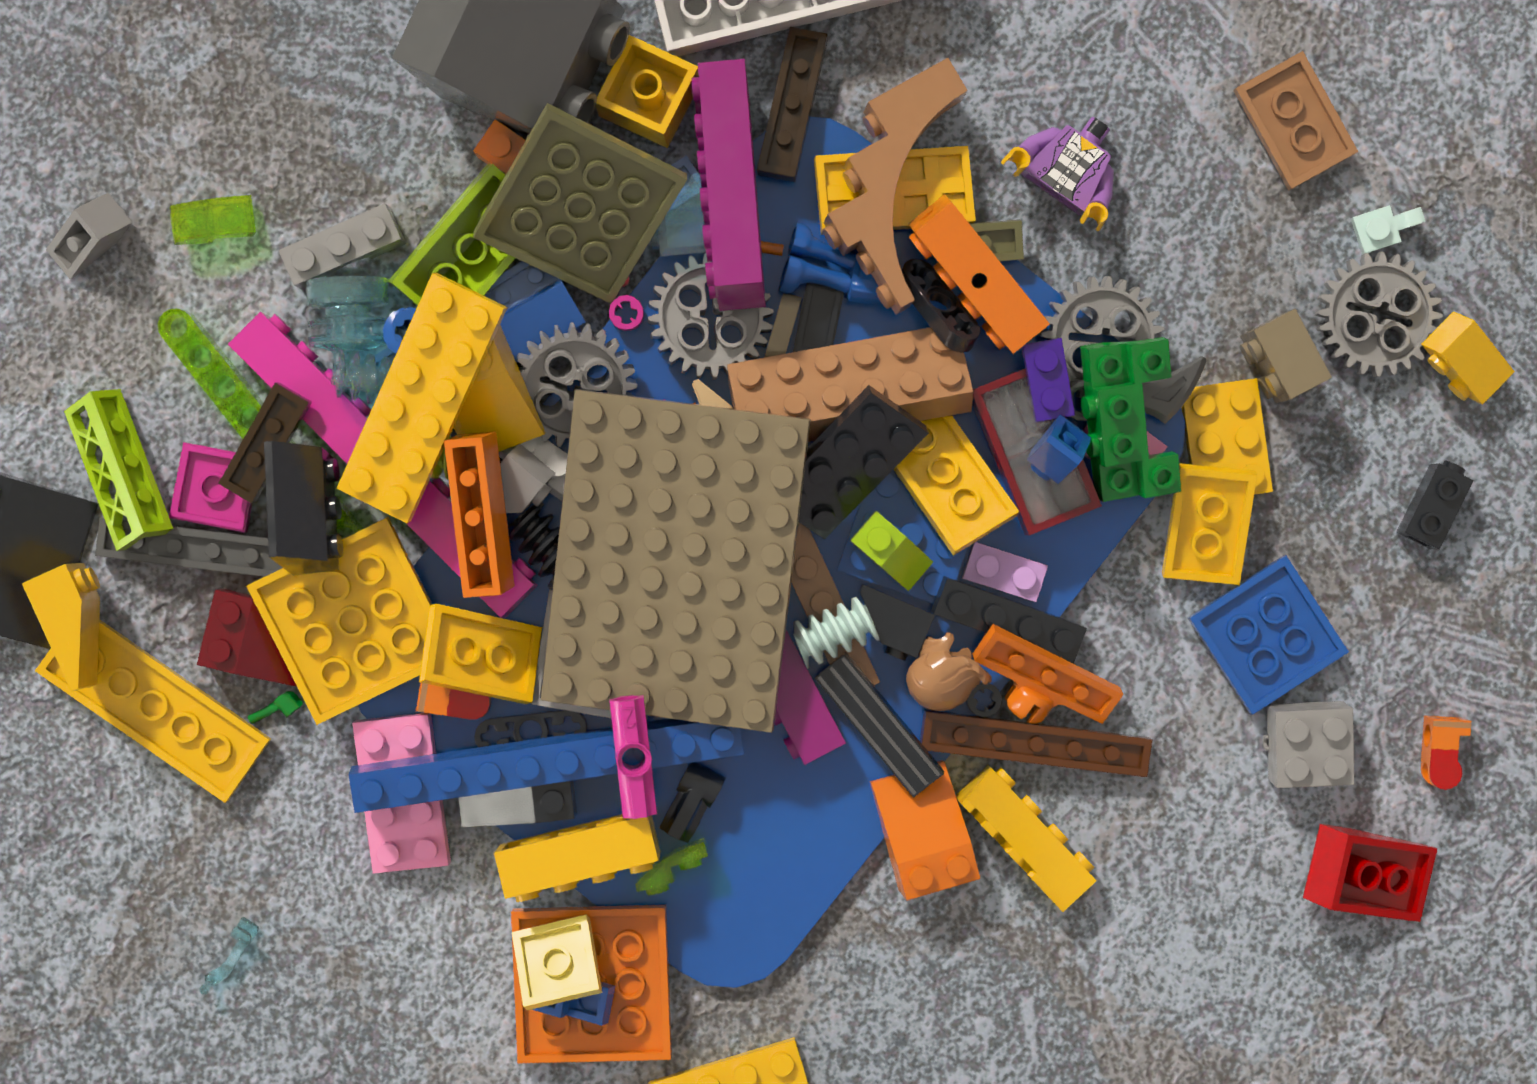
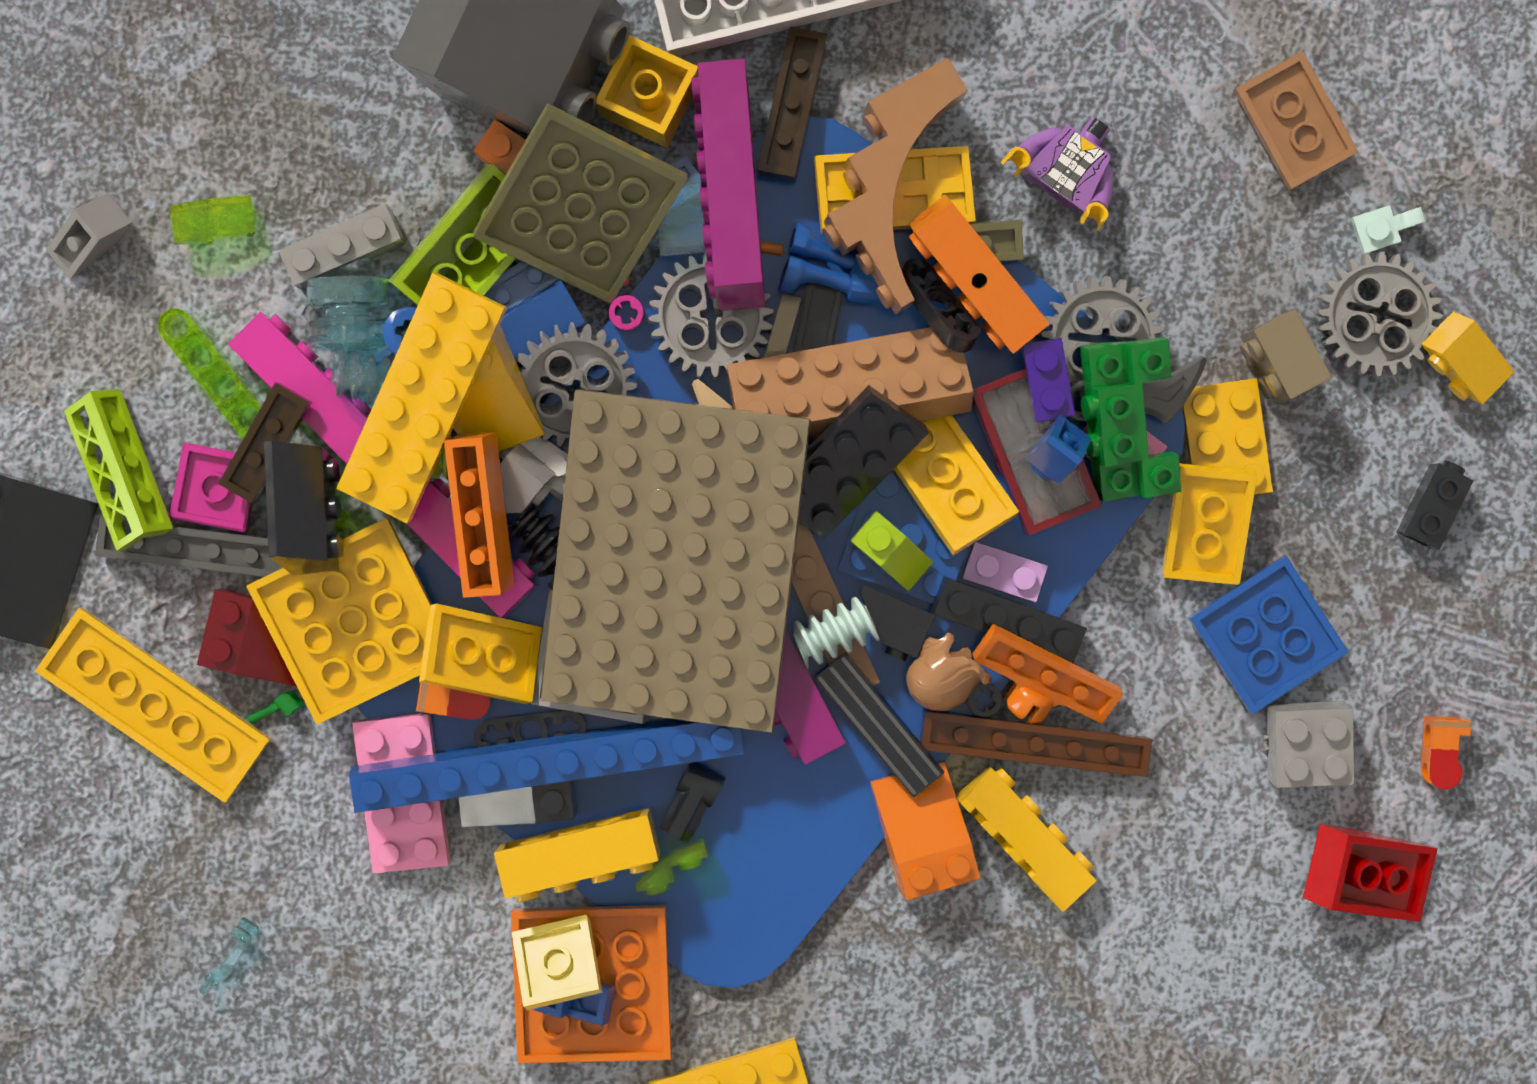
(69, 615): yellow slope -> none
(629, 732): dark pink piece -> none

